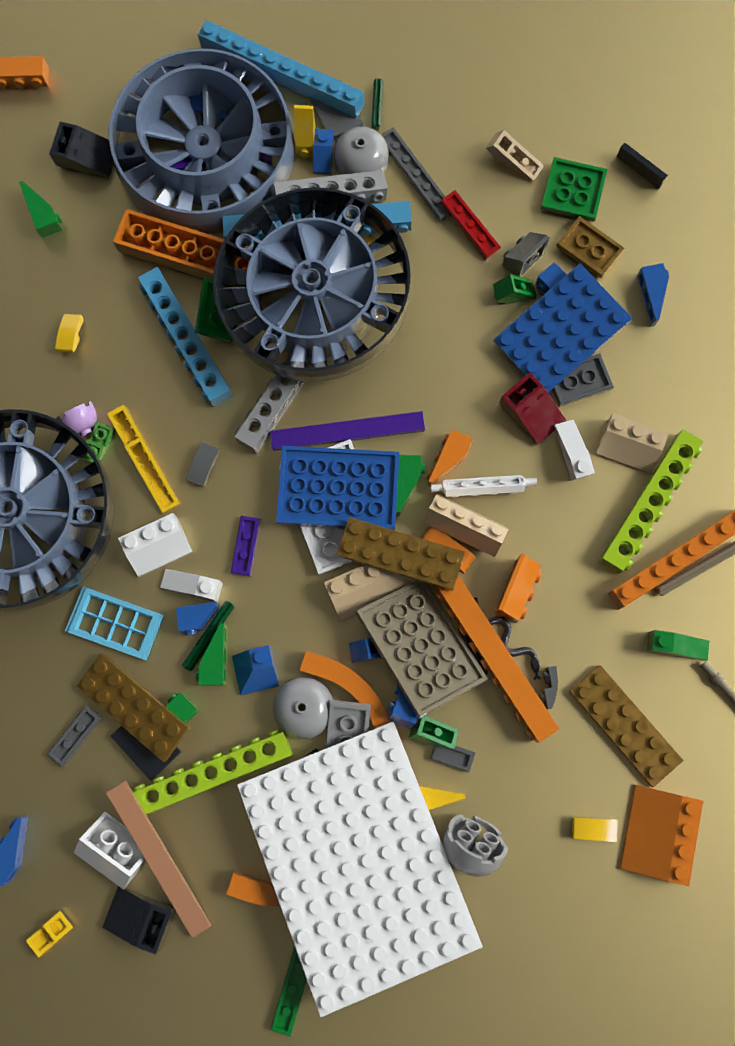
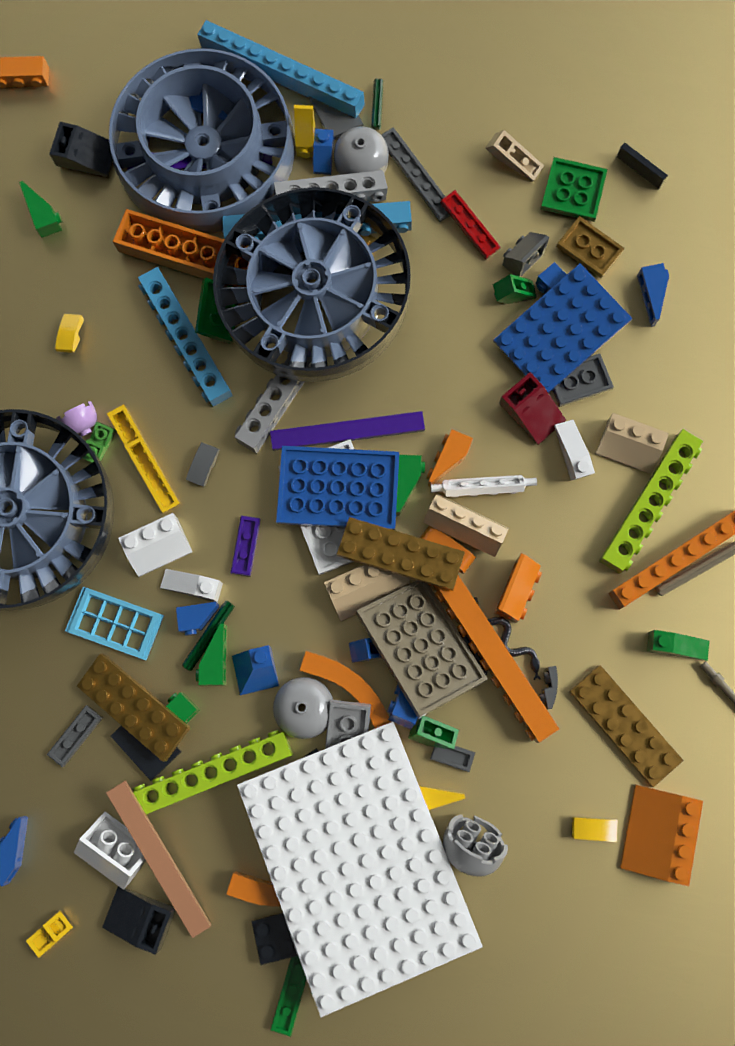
(273, 939): none -> black plate

